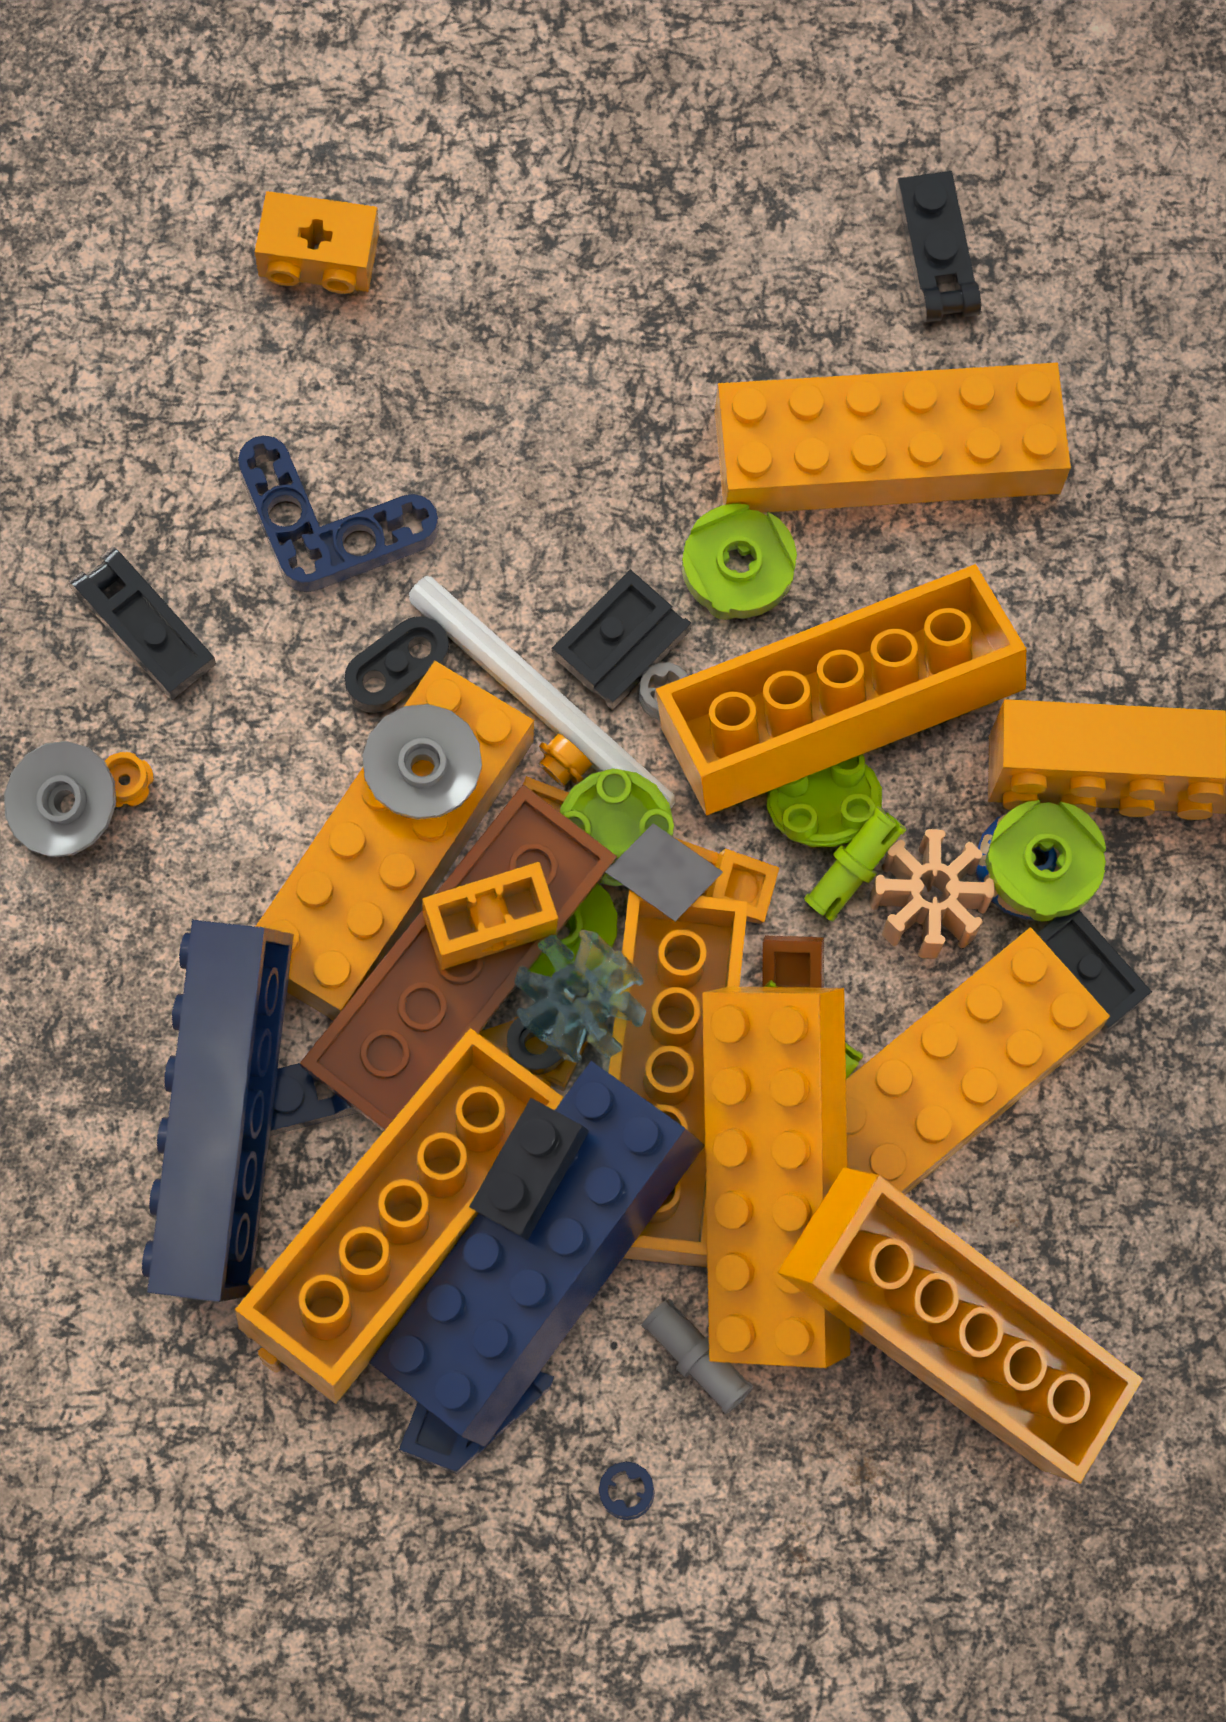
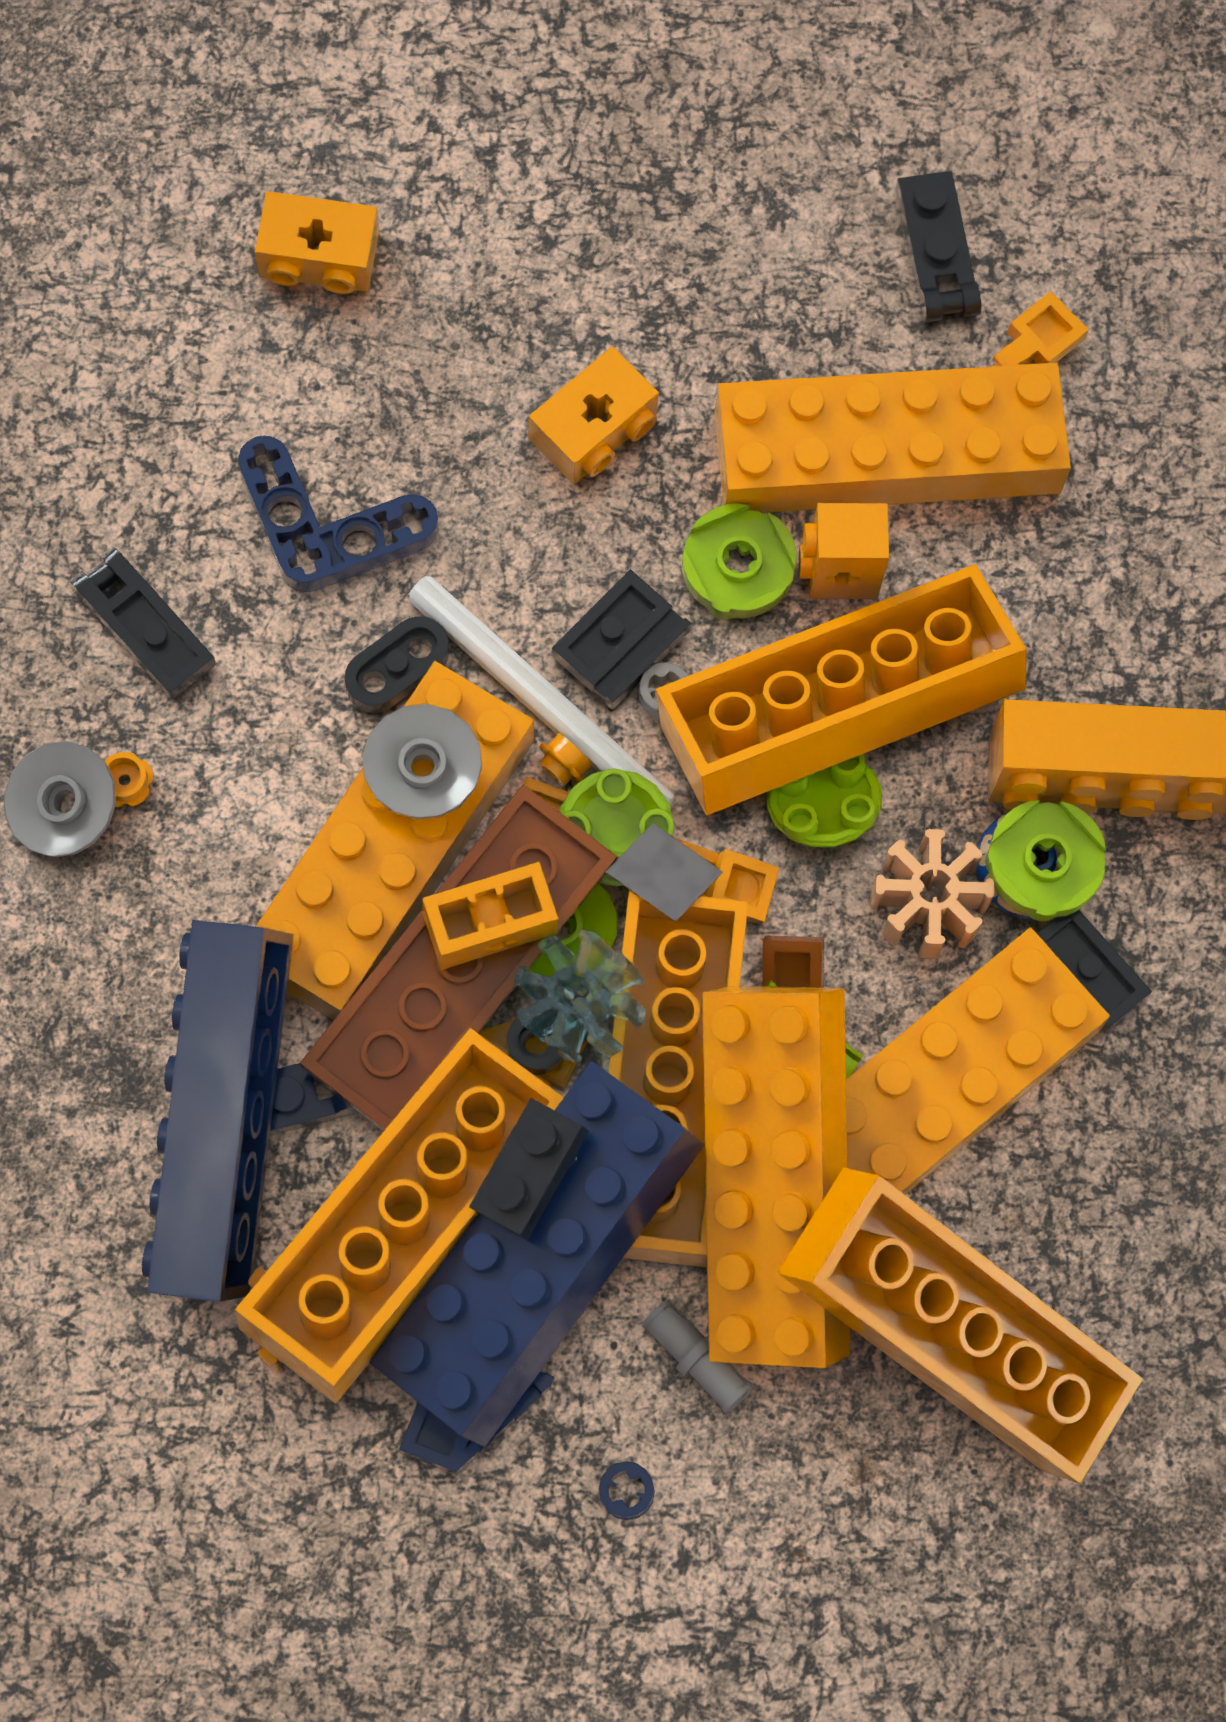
(603, 389): none -> light orange brick
(845, 550): none -> light orange brick
(855, 864): lime pin -> none
(1042, 334): none -> light orange plate

